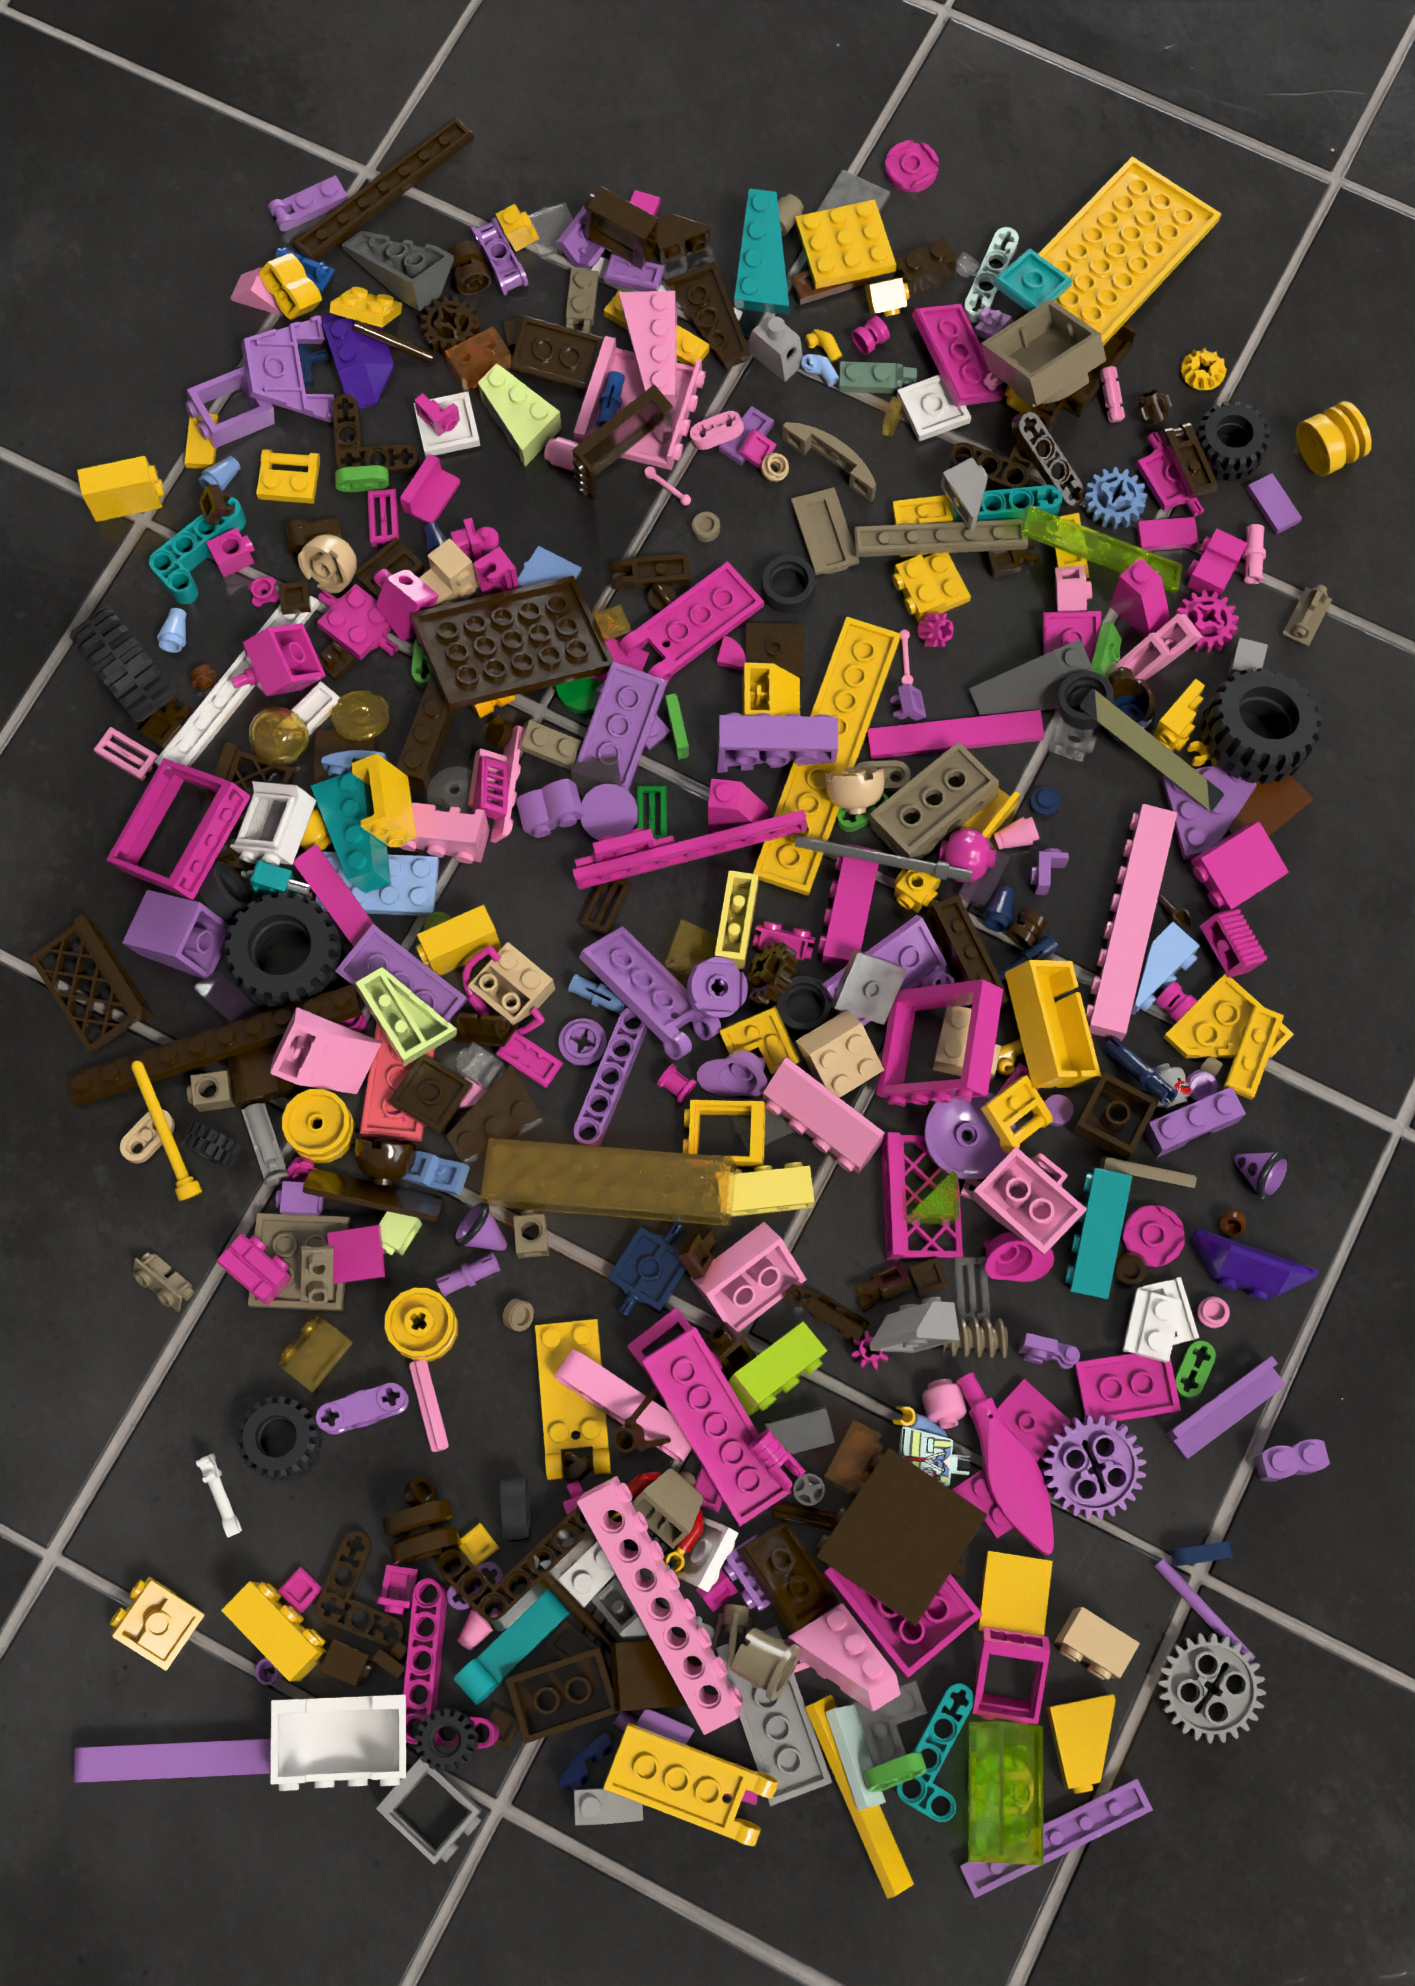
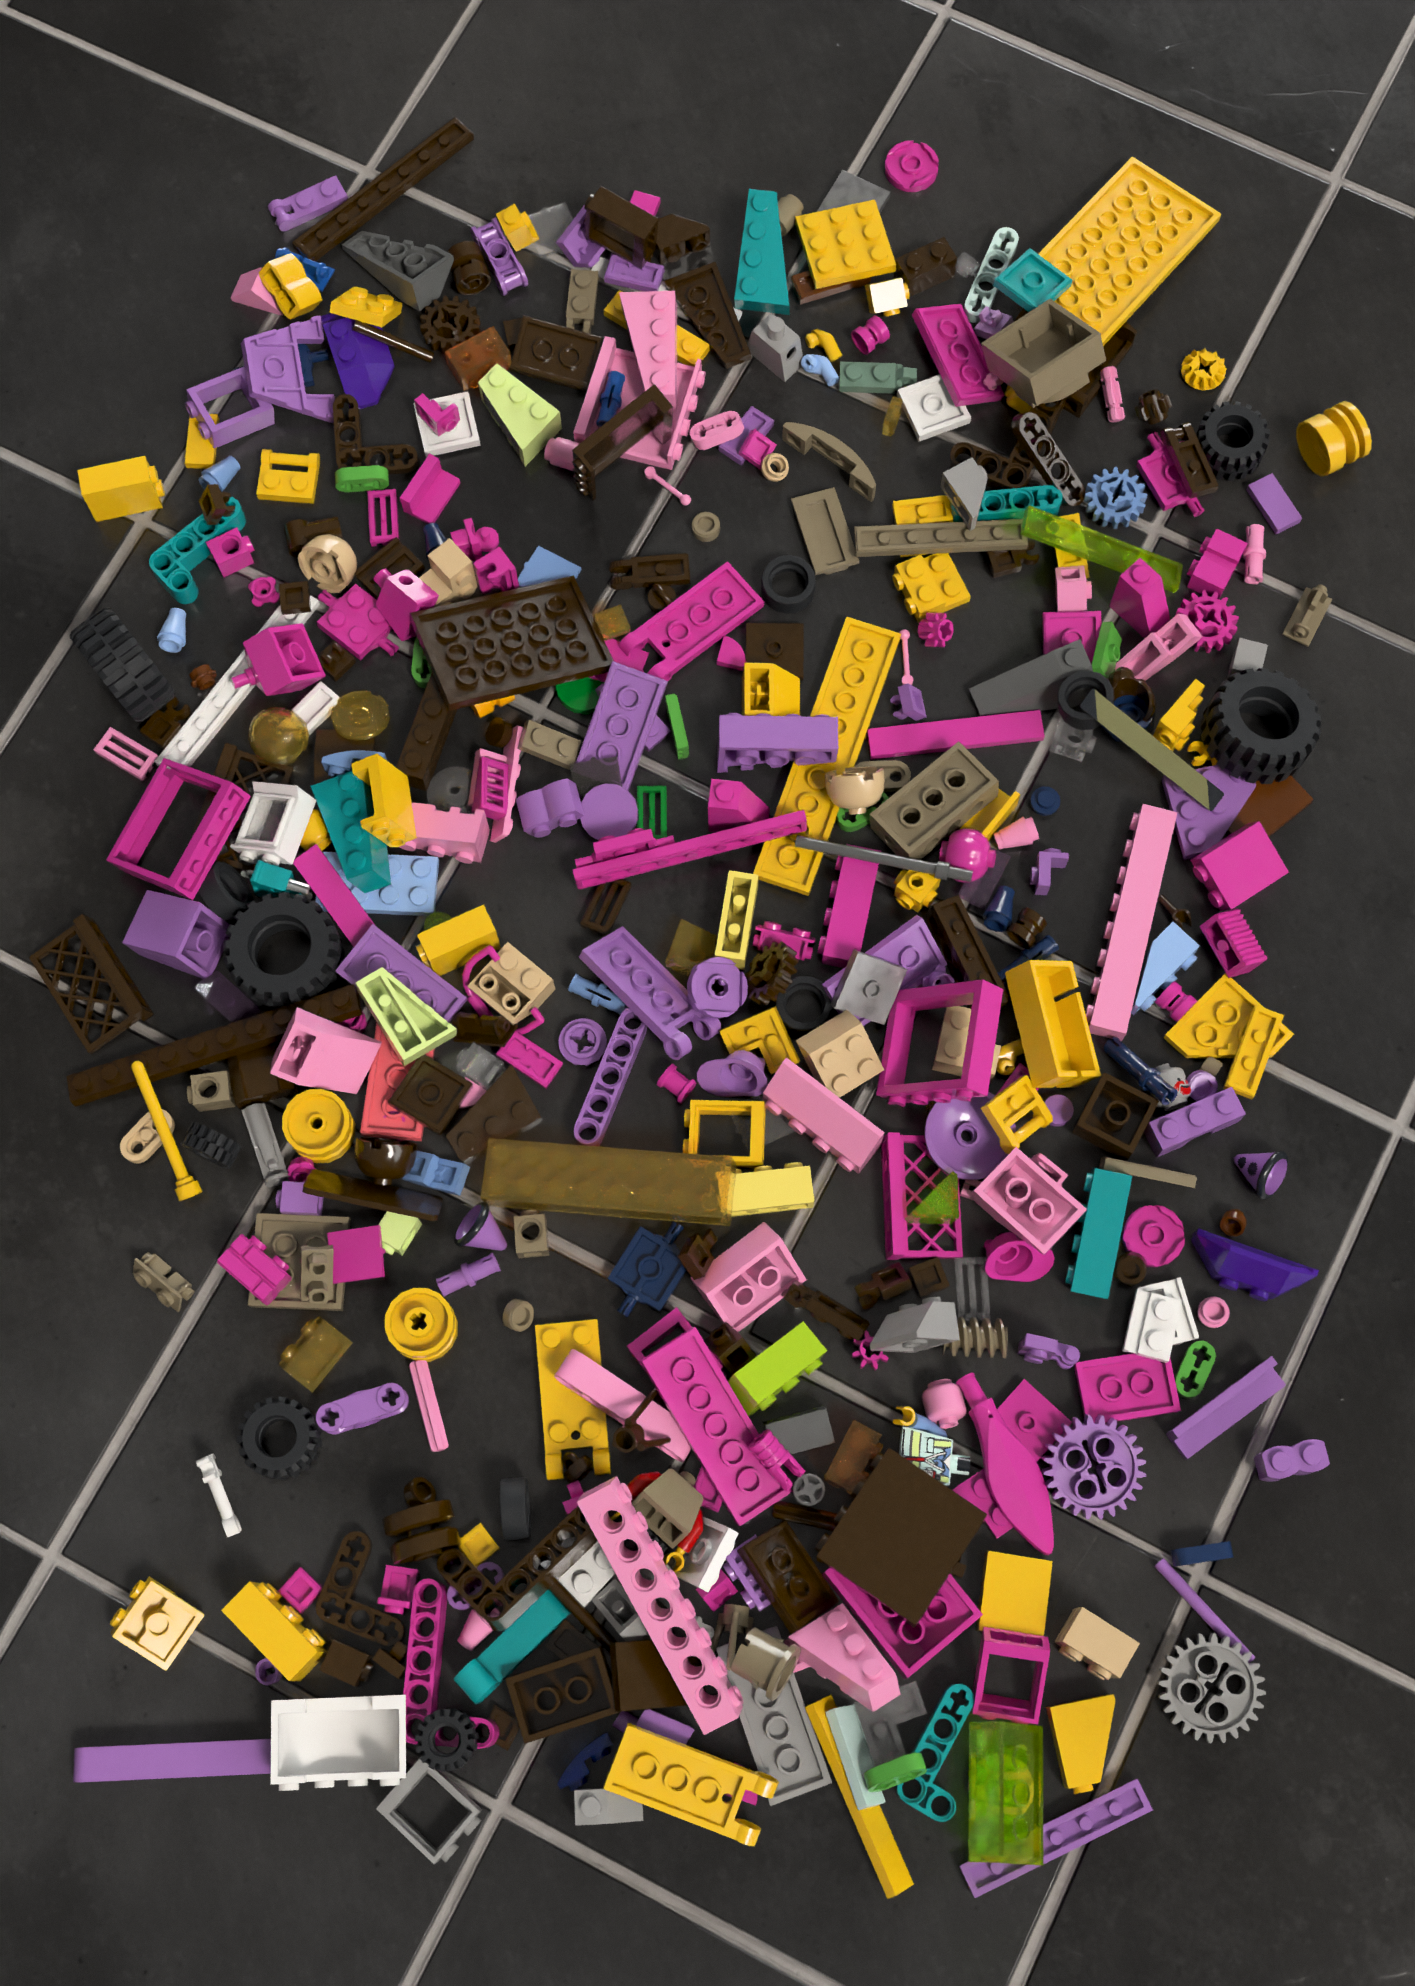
(1167, 534): dark pink tile -> none

